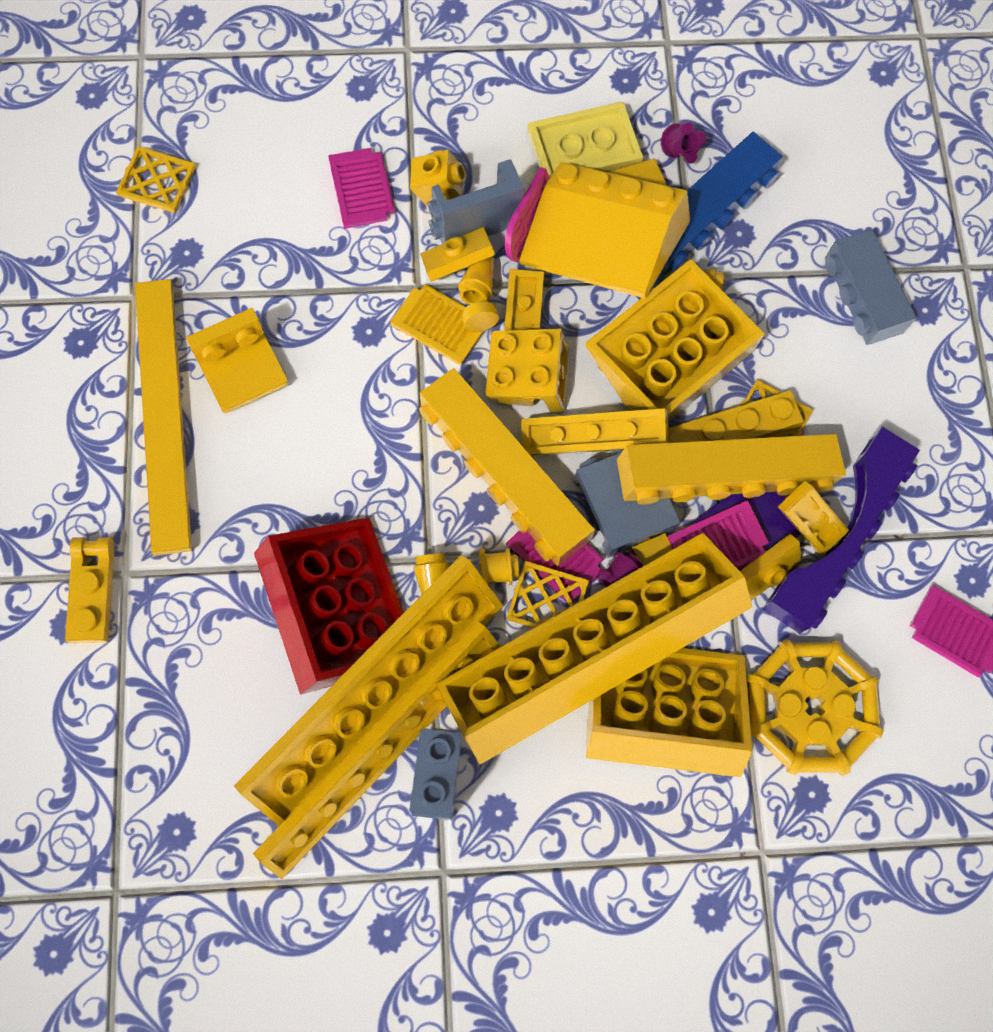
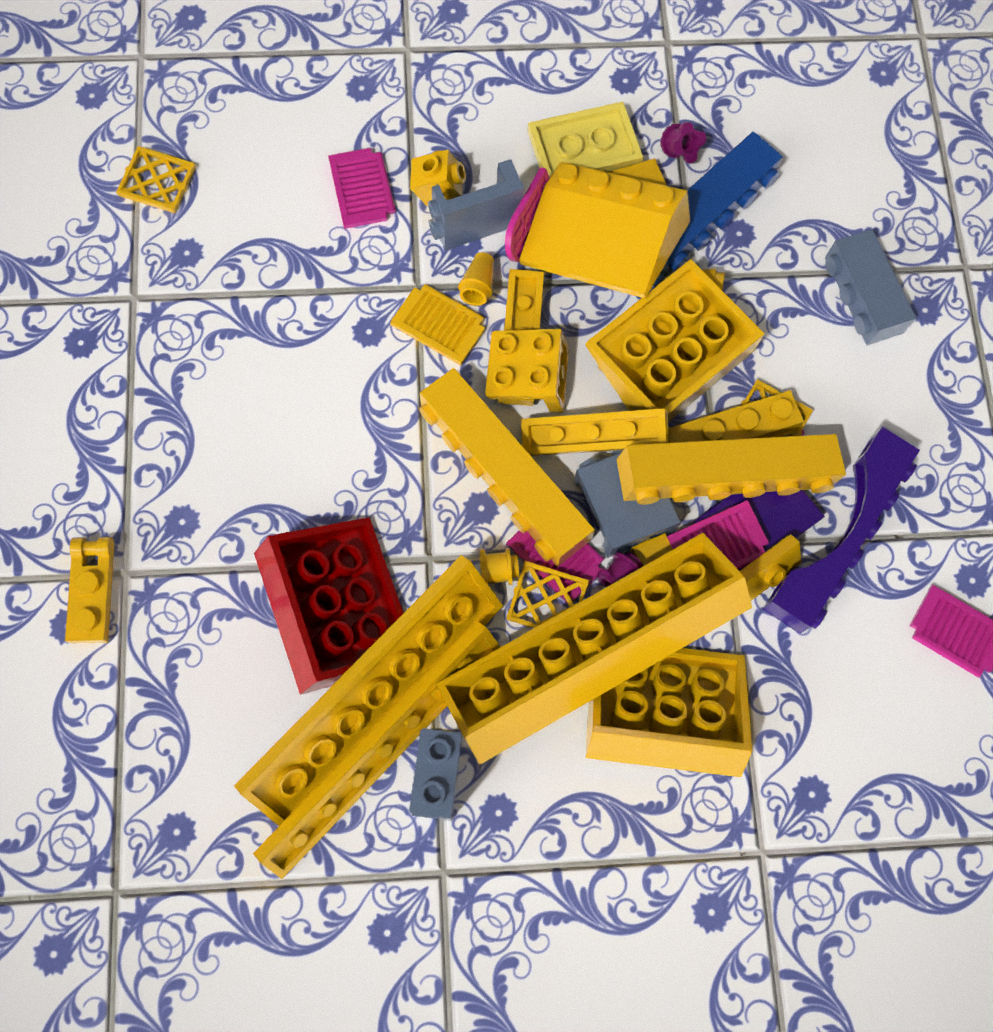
(162, 418): yellow tile -> none
(237, 360): yellow bracket -> none
(429, 569): yellow cone -> none
(457, 254): yellow plate -> none
(480, 316): yellow tile -> none
(813, 518): yellow plate -> none
(814, 729): yellow plate -> none

